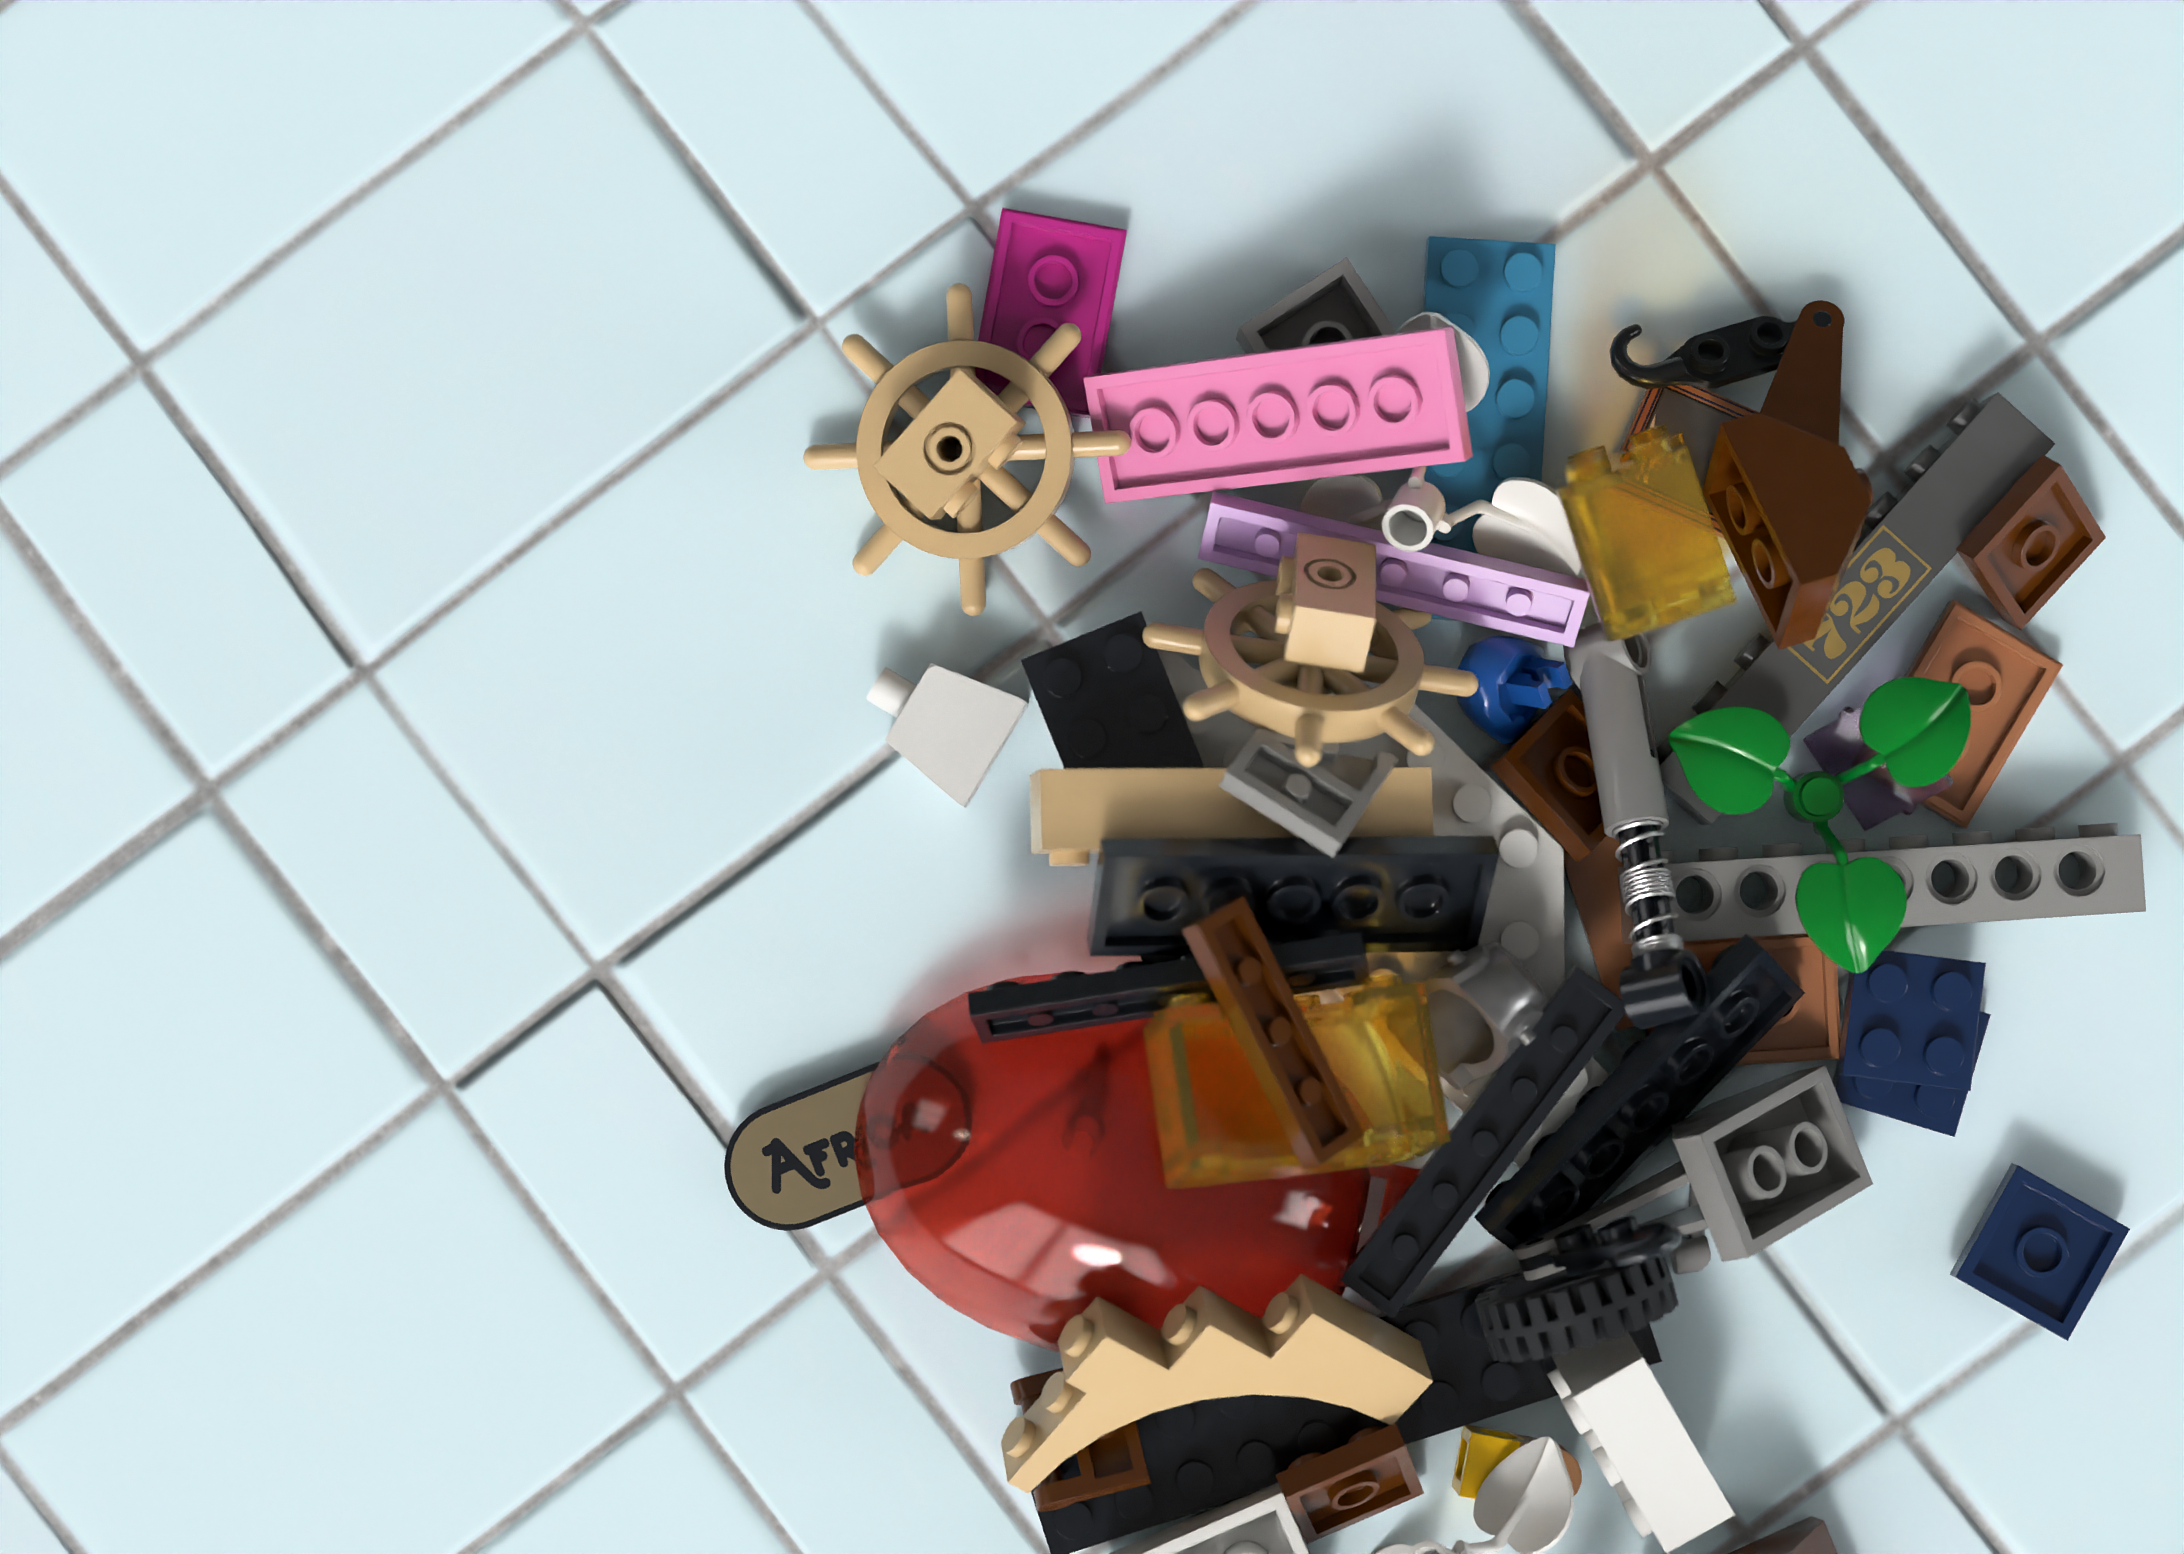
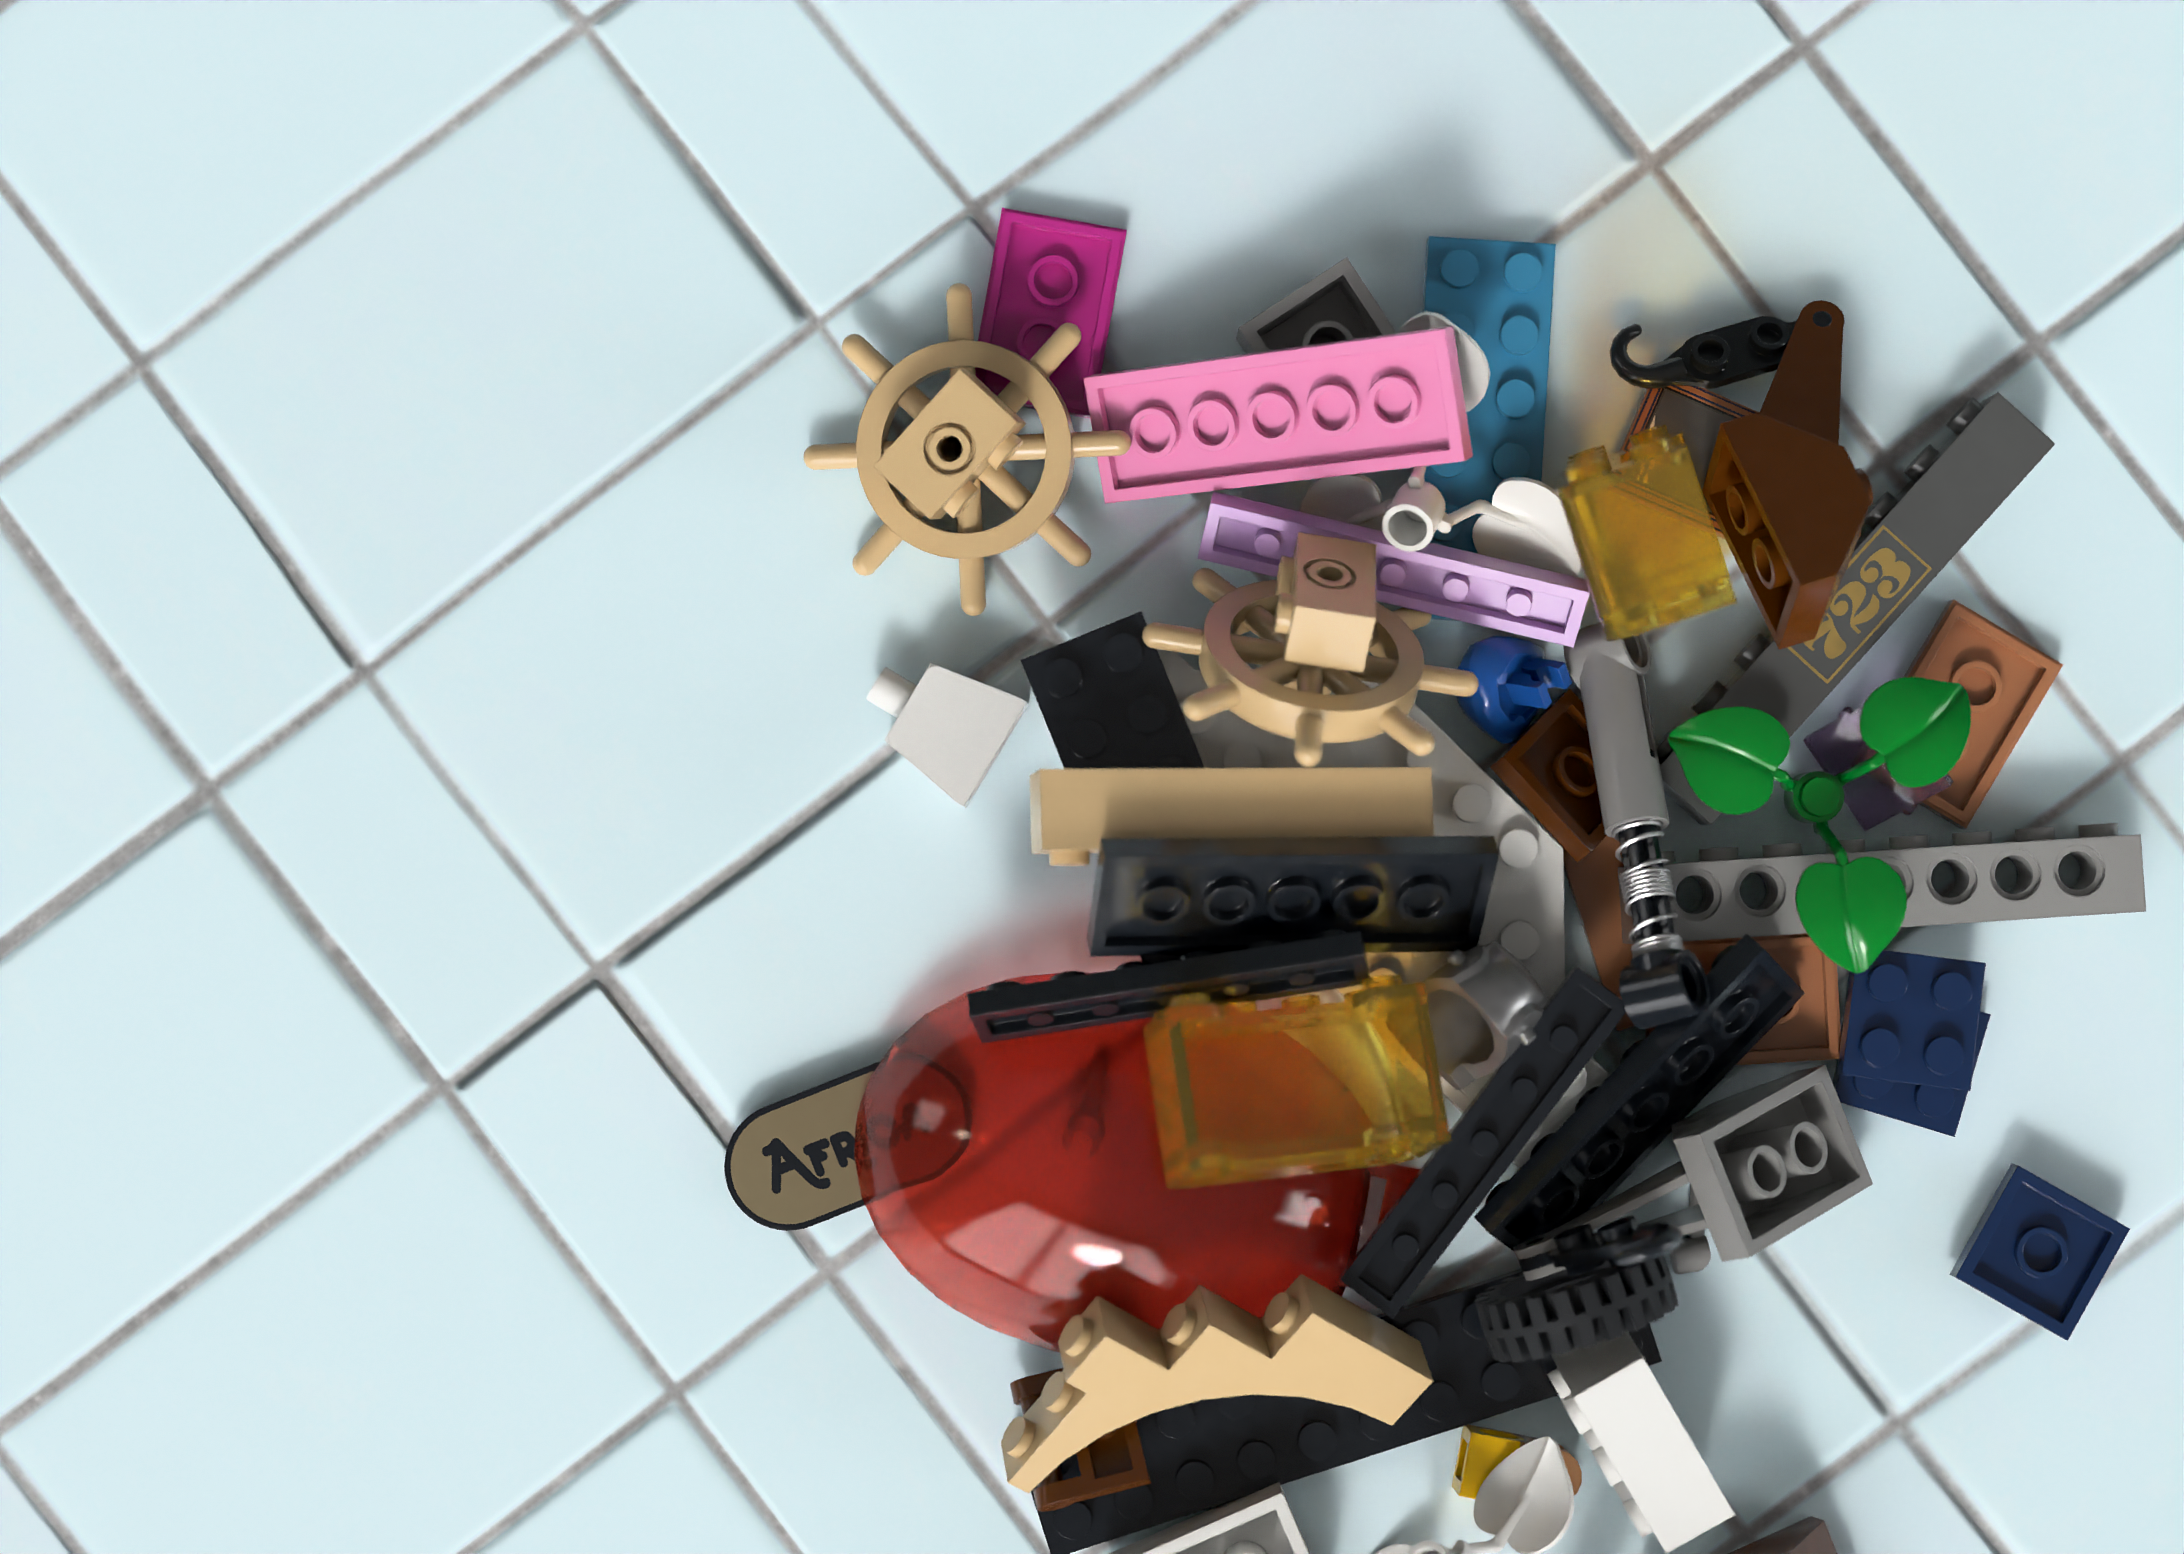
(1273, 1033): reddish brown plate -> none
(1311, 801): light grey wing -> none
(1349, 1482): reddish brown plate -> none
(2031, 542): reddish brown plate -> none

